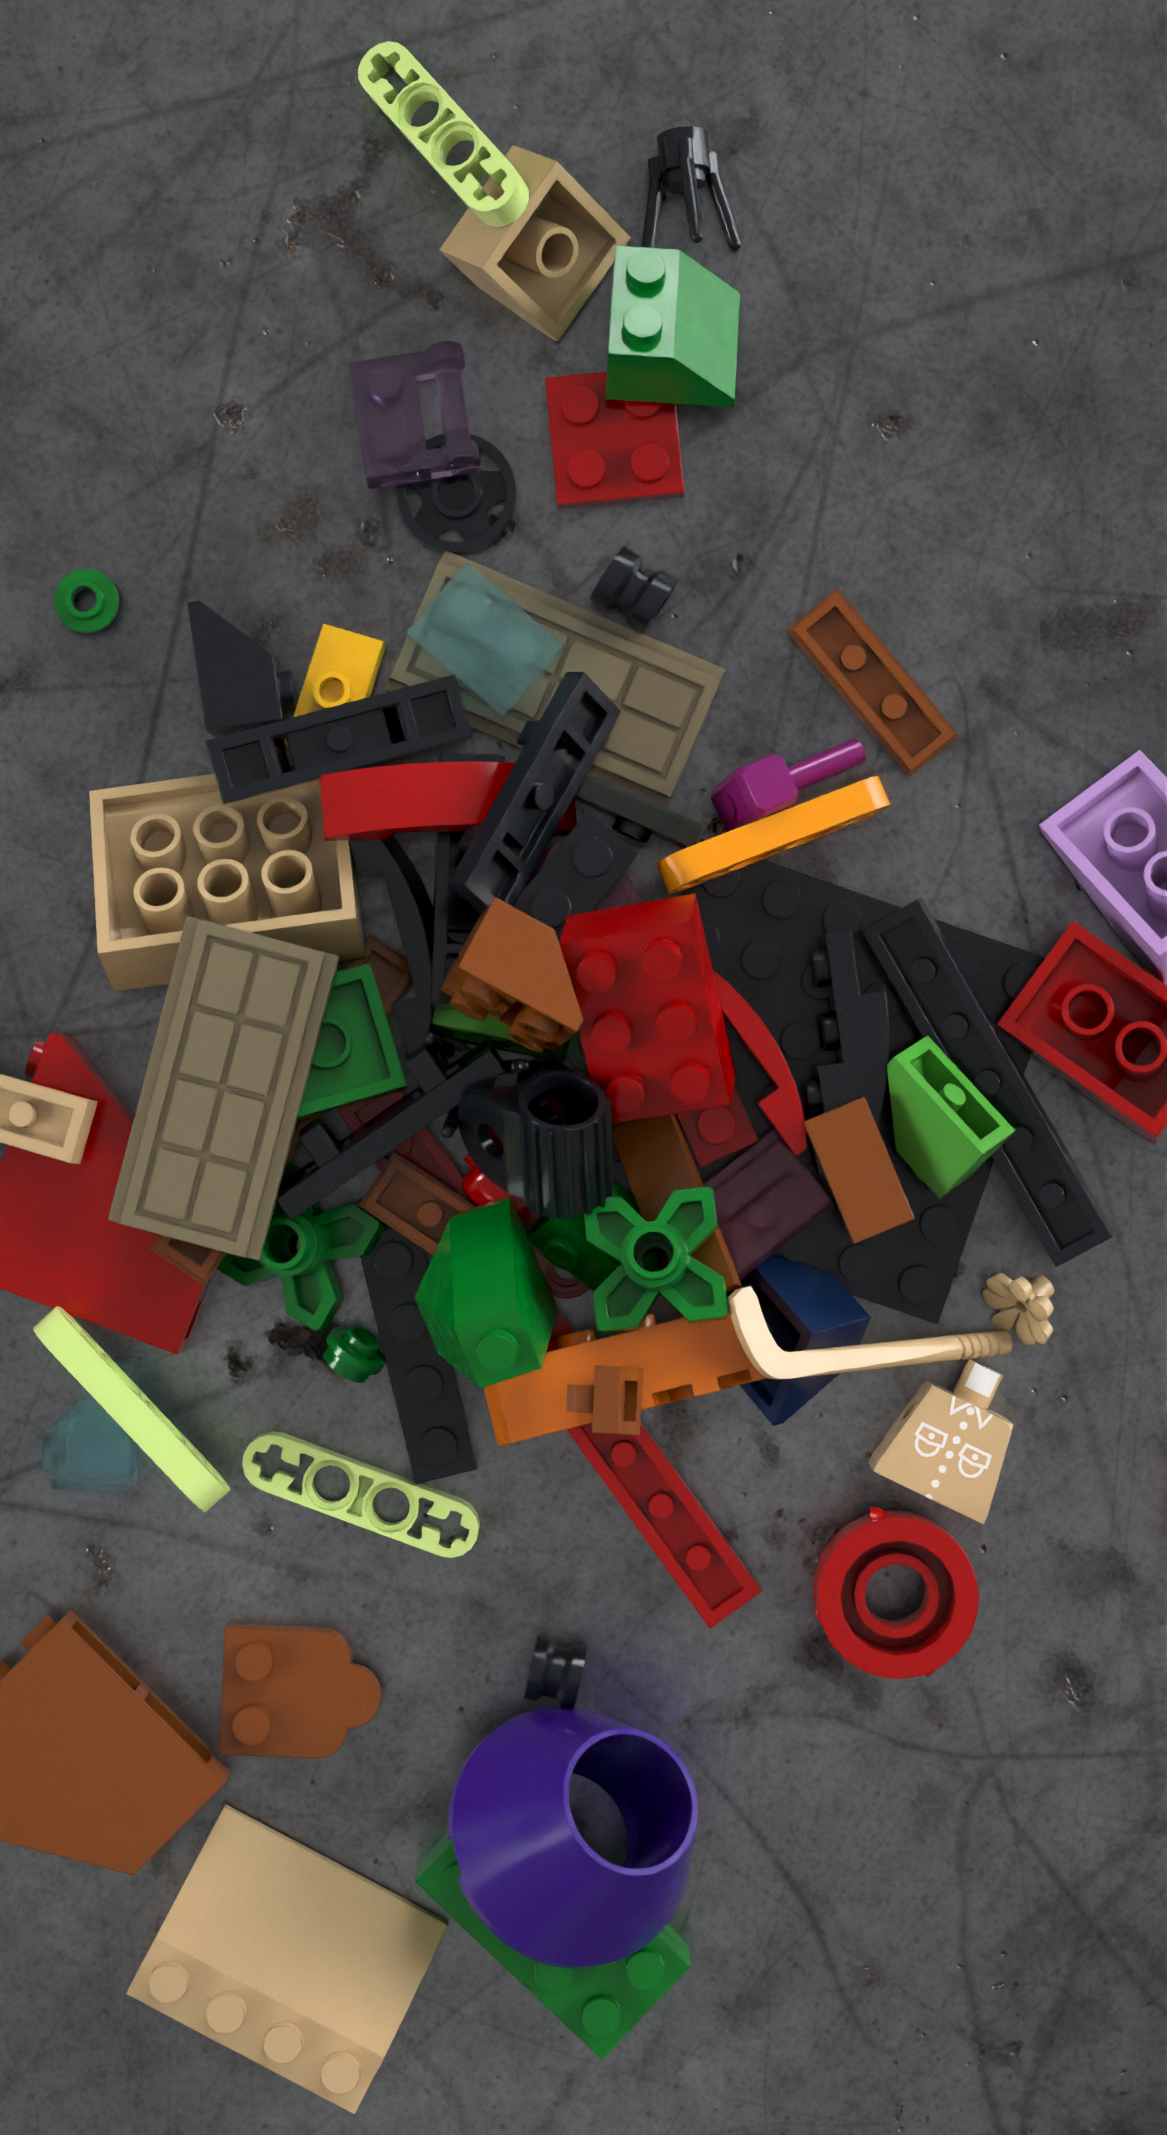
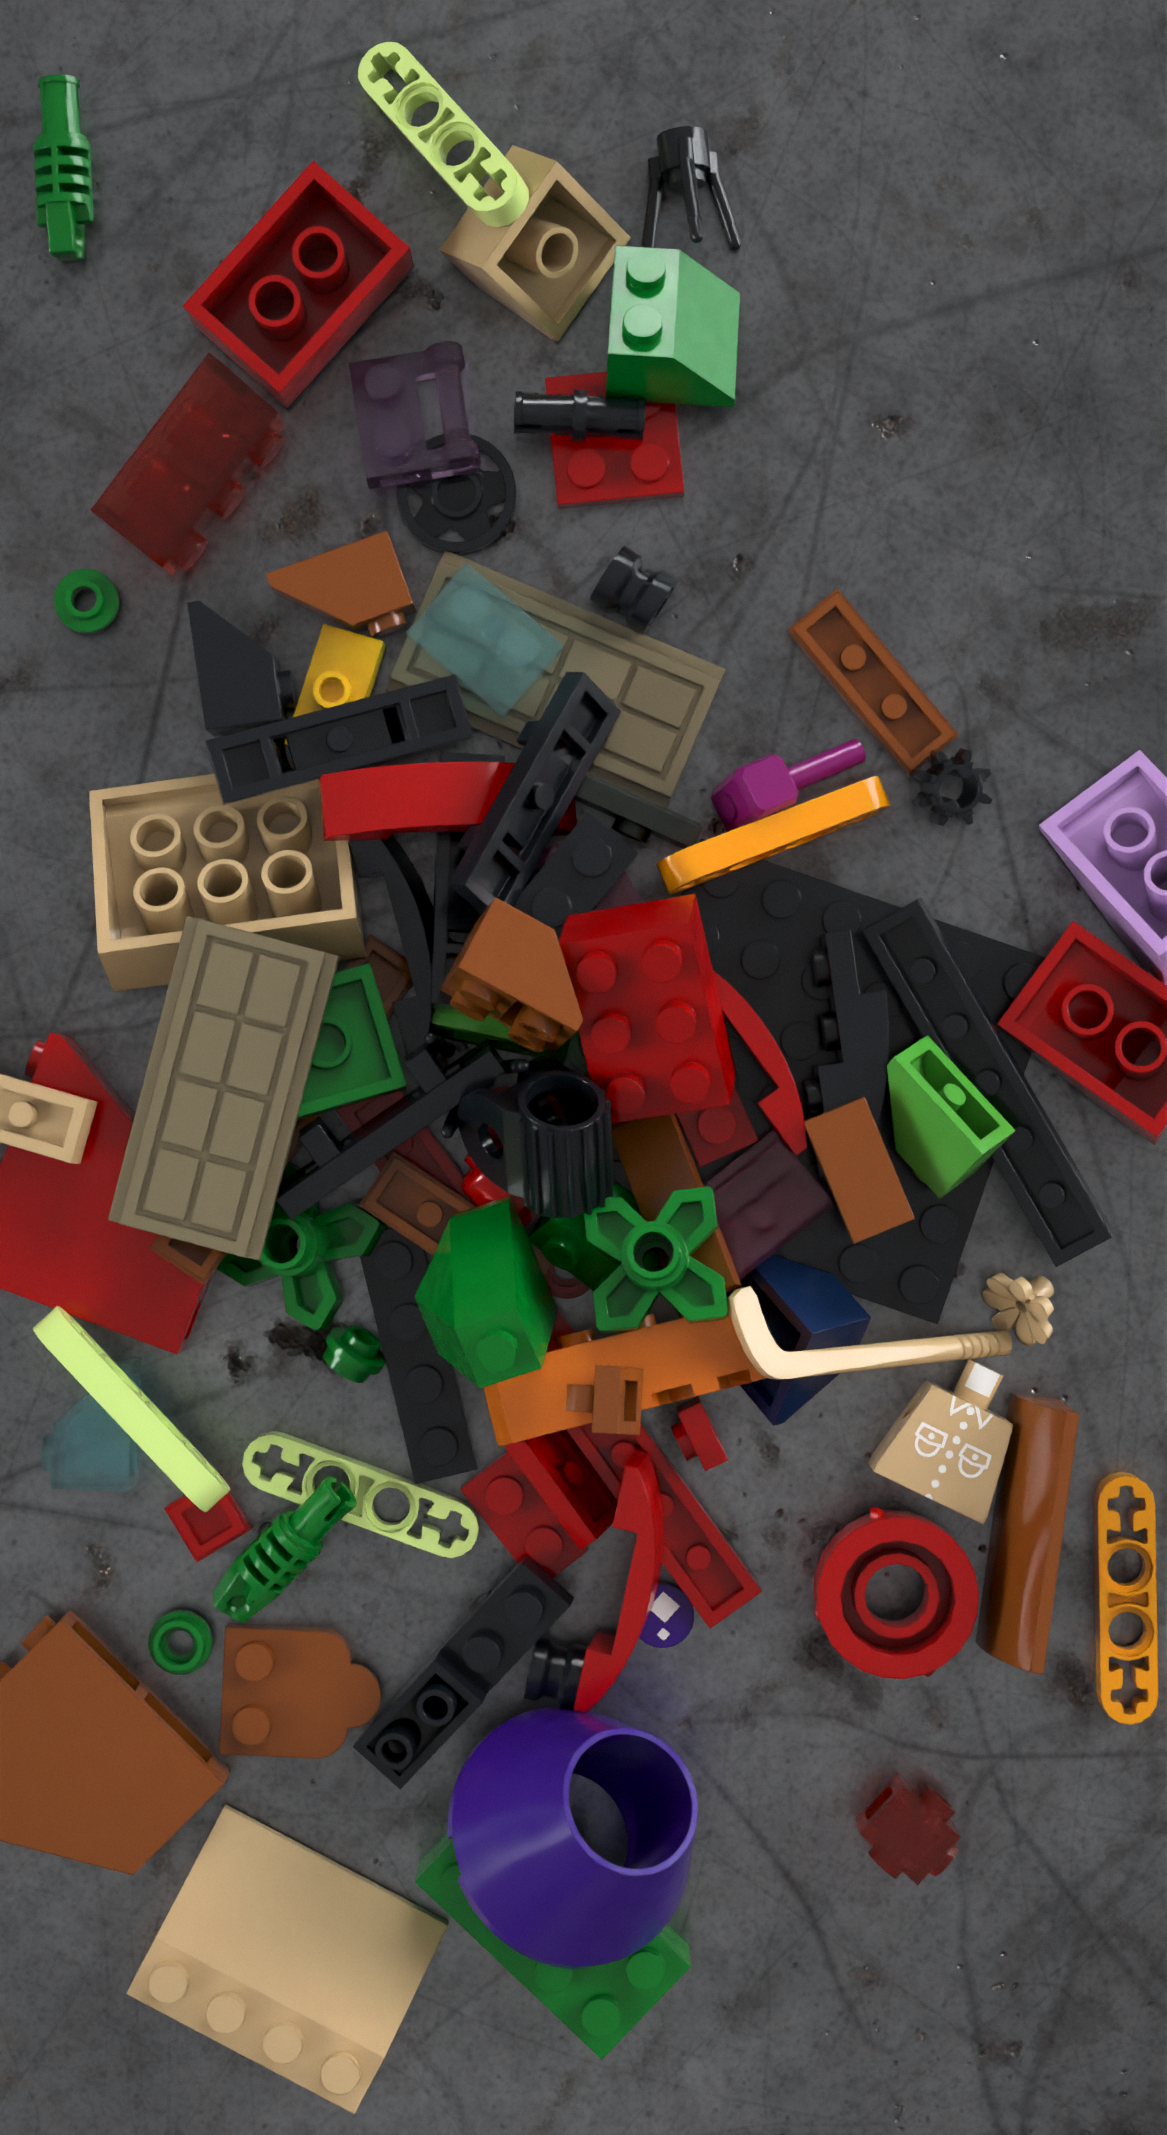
(63, 169): none -> green hinge
(171, 1659): none -> green plate
(190, 467): none -> clear red slope
(208, 1530): none -> red tile
(281, 1552): none -> green hinge
(299, 284): none -> red brick
(351, 586): none -> dark orange slope
(463, 1671): none -> black slope
(520, 1516): none -> red plate
(567, 1484): none -> red plate
(579, 415): none -> black pin
(639, 1512): none -> red slope
(669, 1617): none -> dark purple tile
(697, 1434): none -> red plate
(909, 1830): none -> clear red brick
(972, 787): none -> black gear
(1027, 1532): none -> dark orange slope
(1133, 1597): none -> light orange beam

